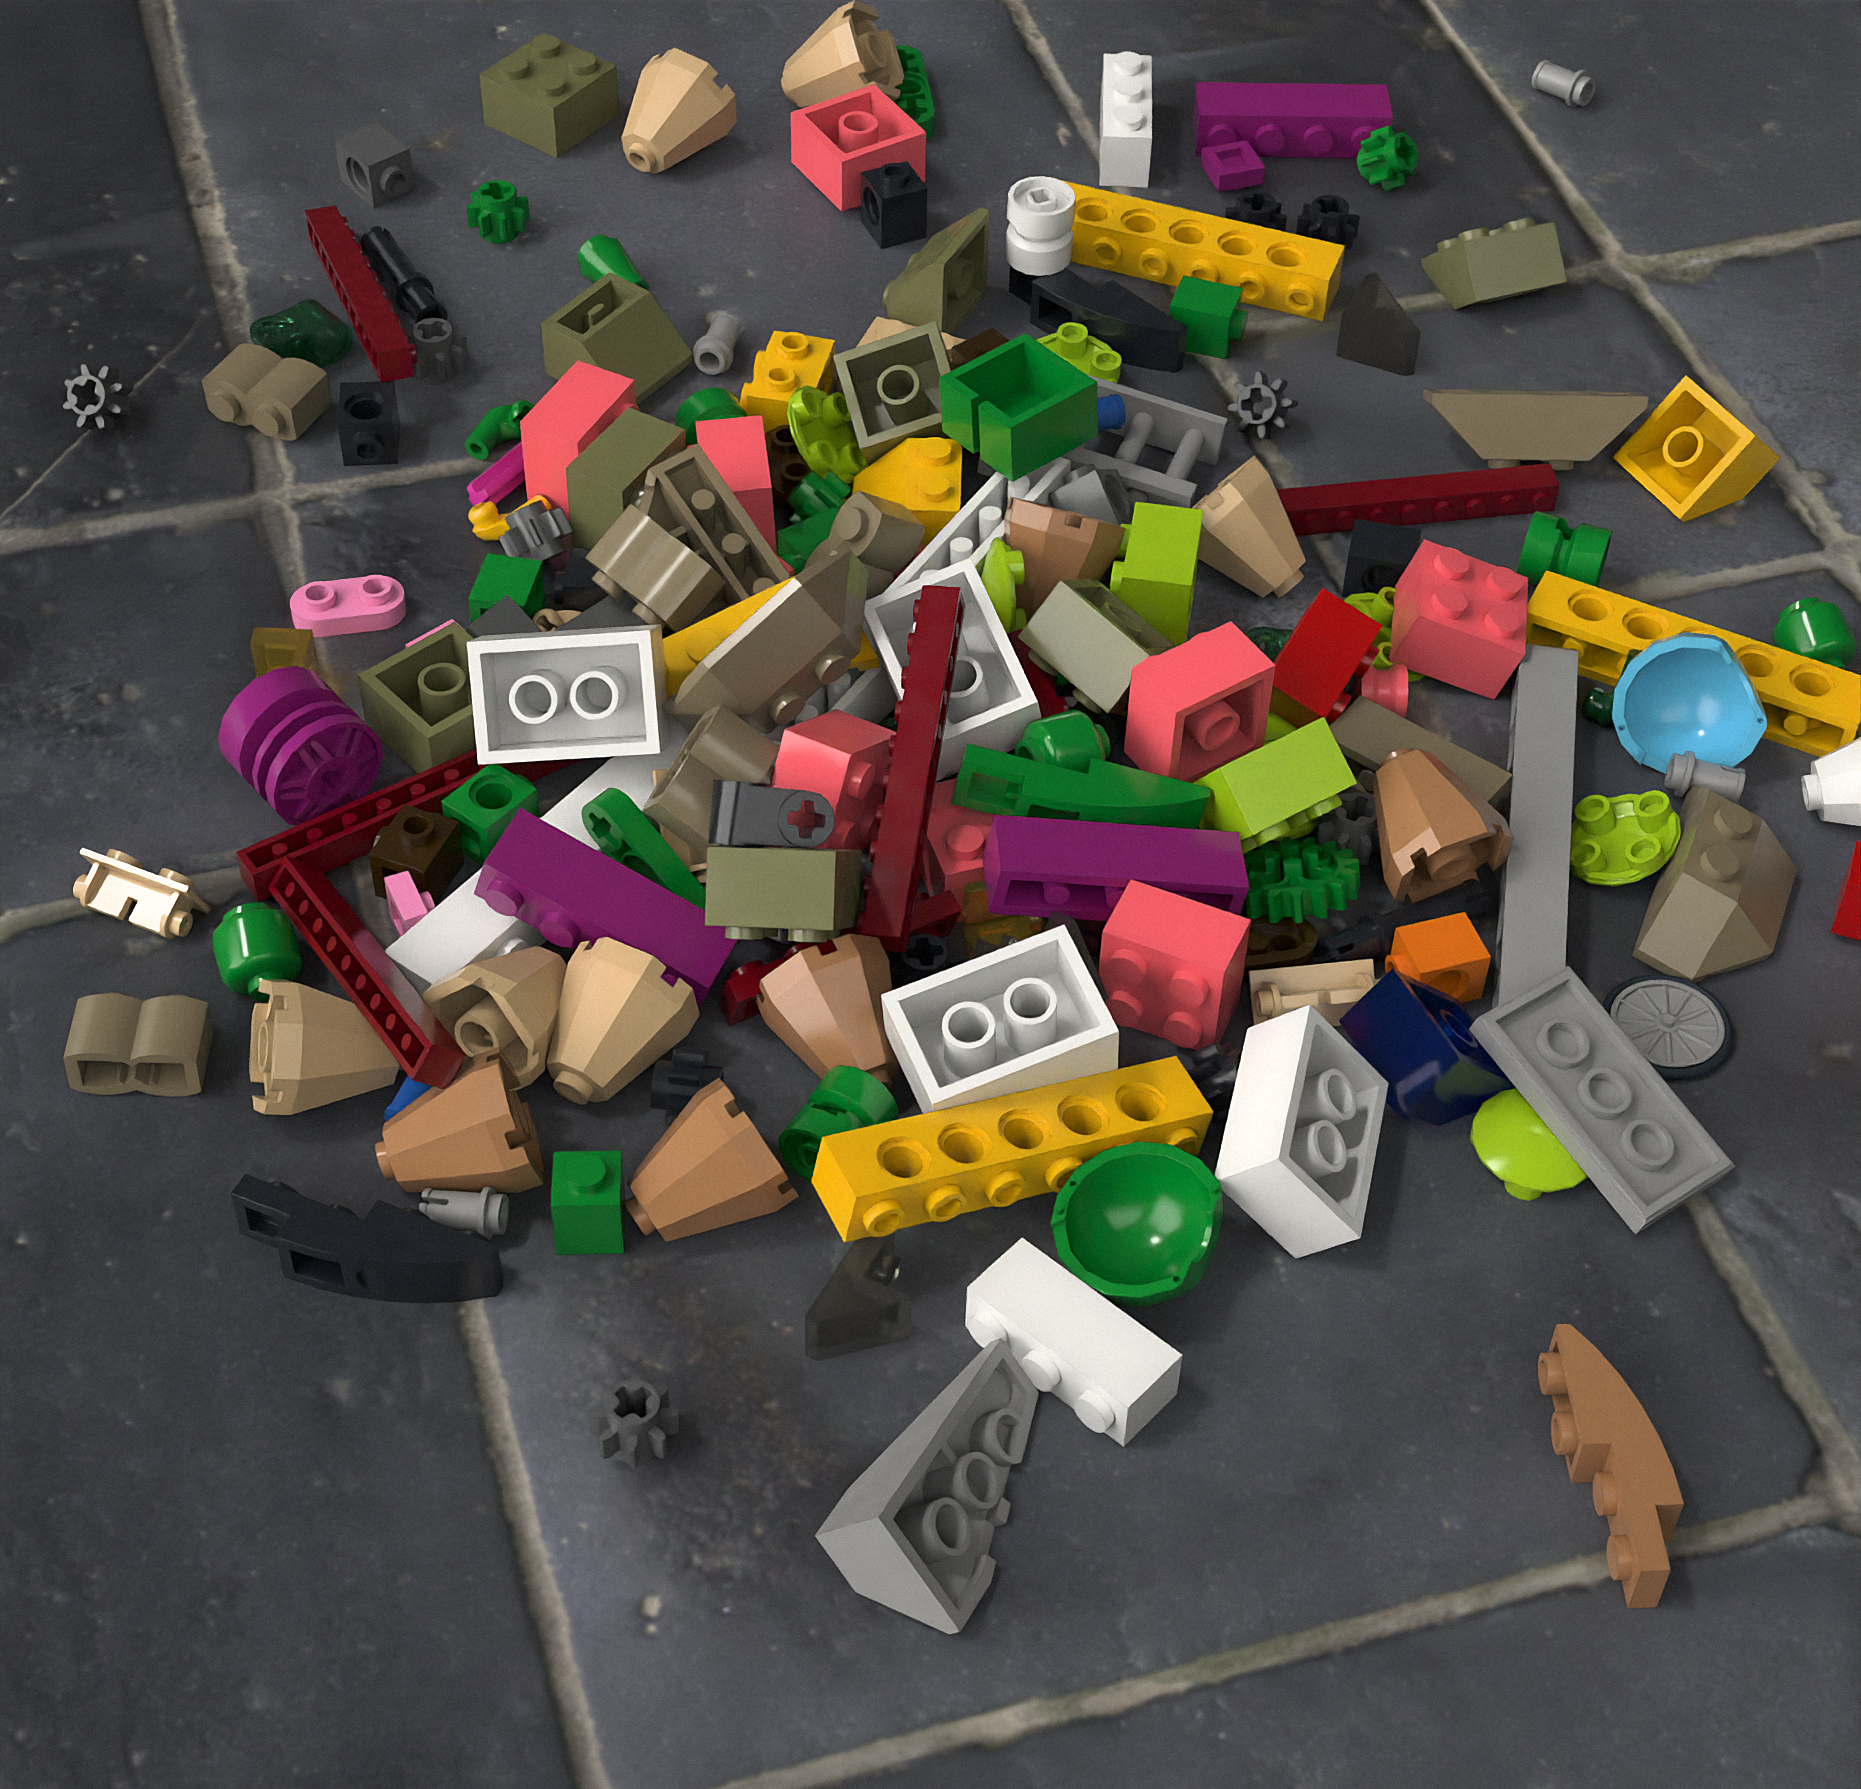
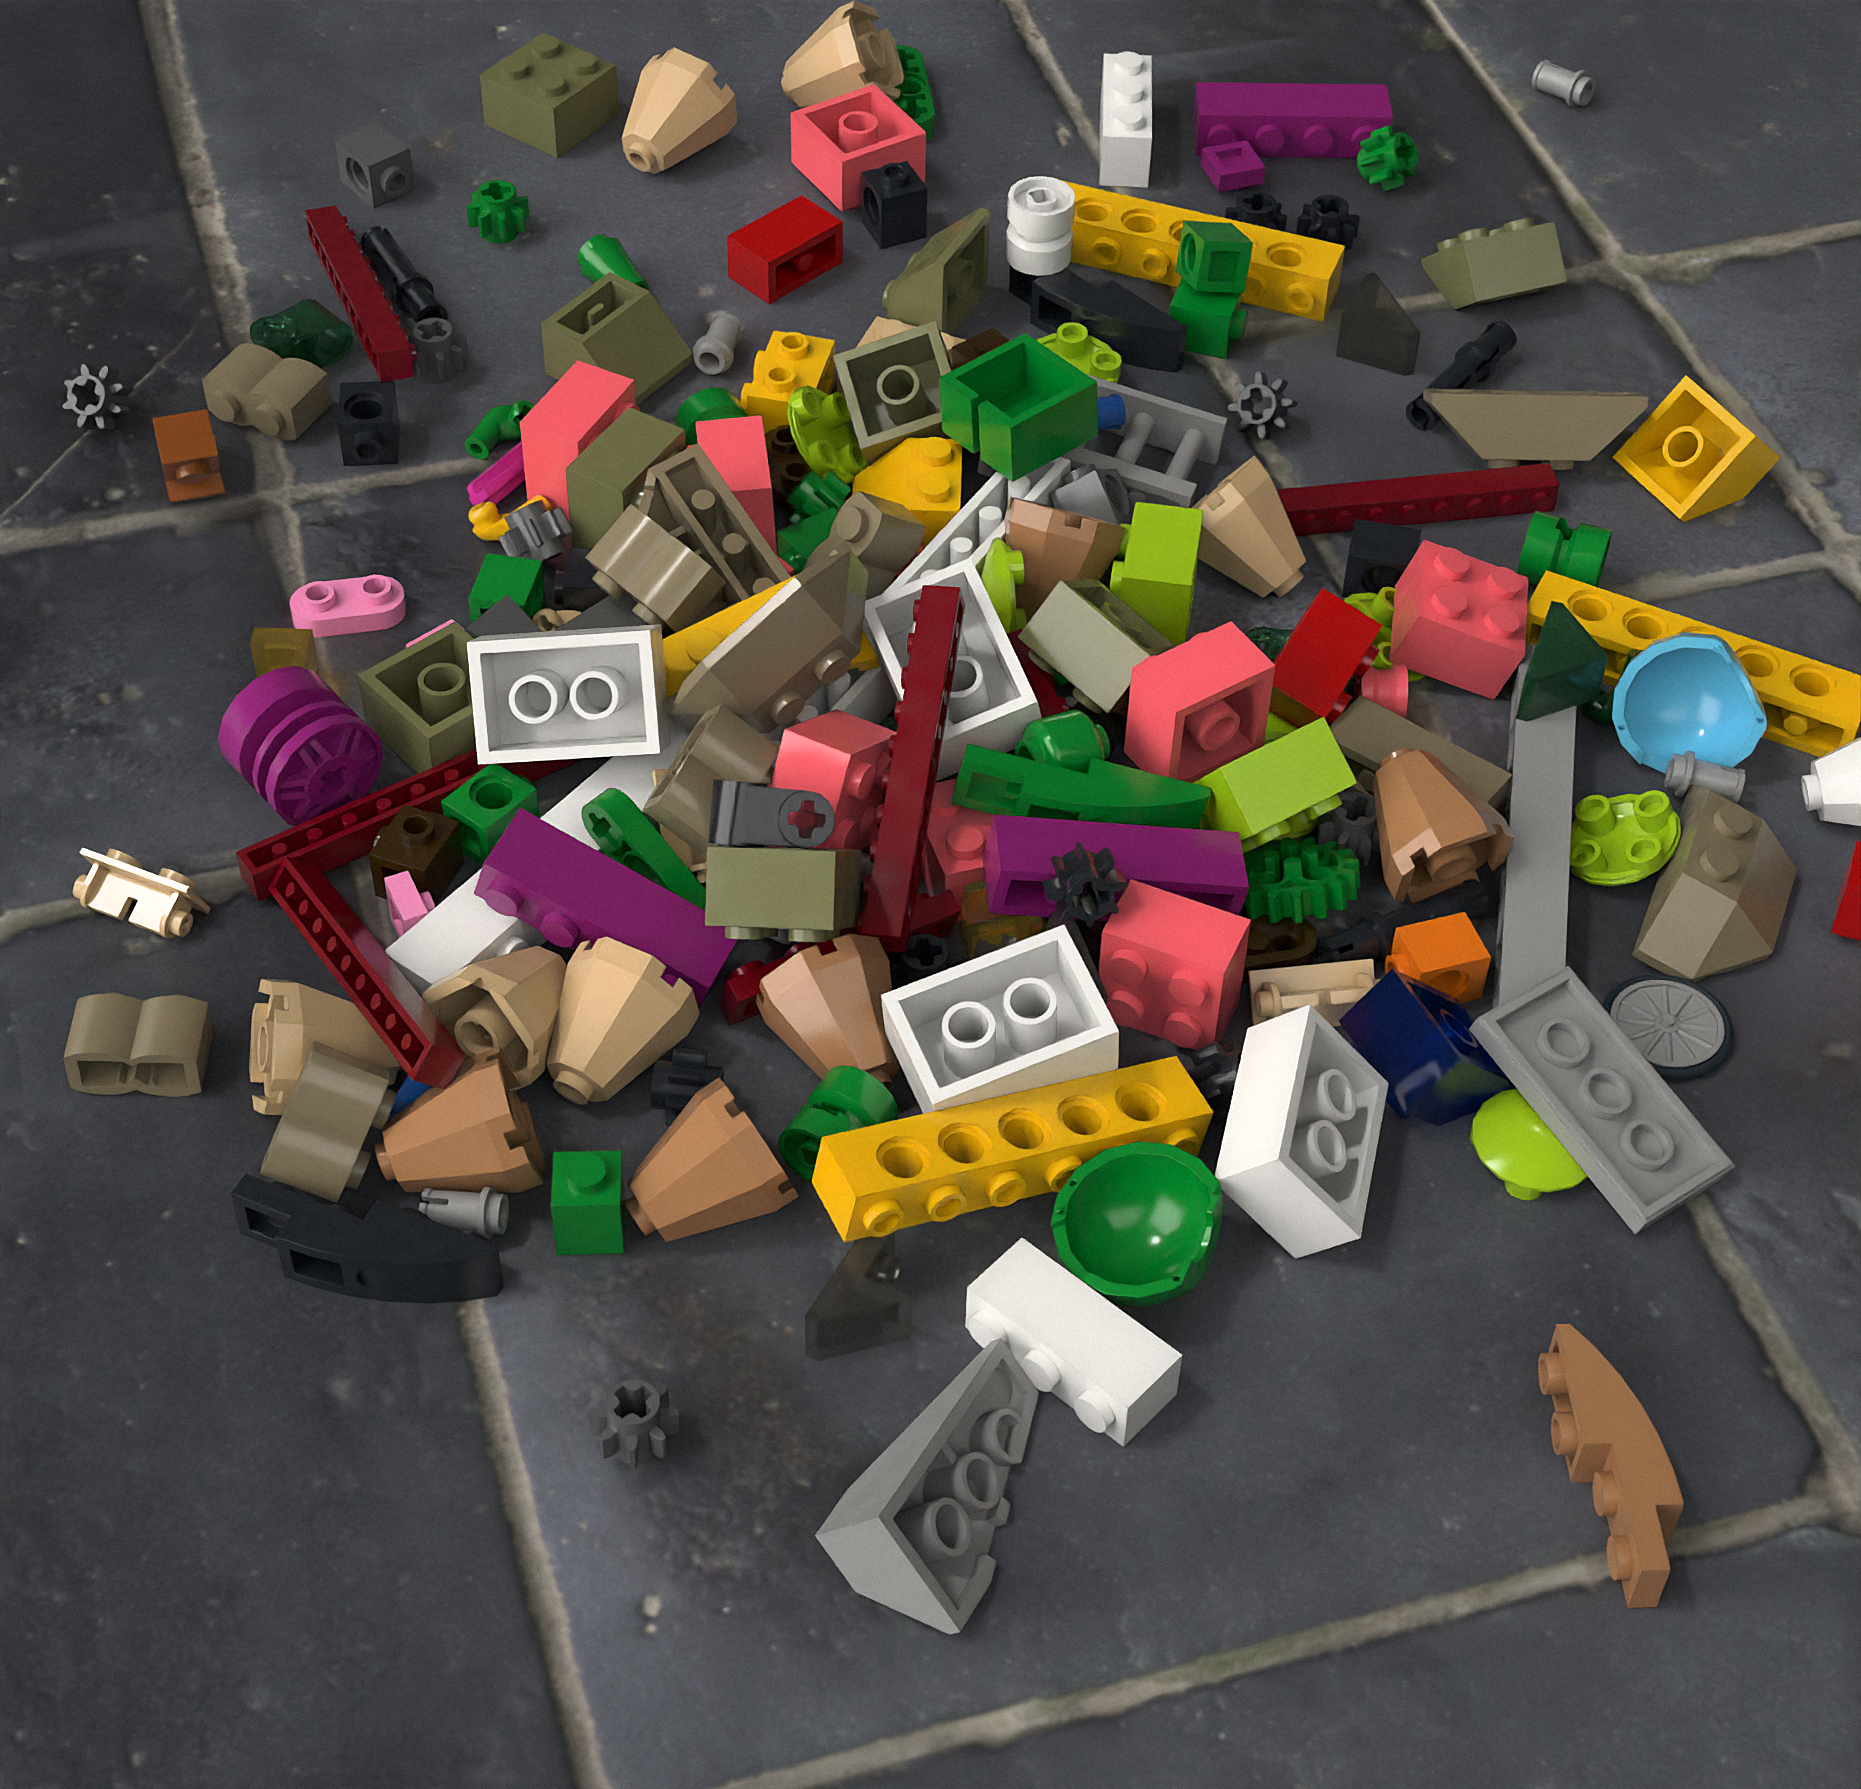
(188, 456): none -> dark orange brick
(256, 945): green head -> none
(327, 1122): none -> dark tan brick
(785, 249): none -> red brick
(1083, 867): none -> black gear
(1214, 256): none -> green brick
(1472, 364): none -> black pin
(1563, 667): none -> clear green slope
(1816, 632): green head -> none

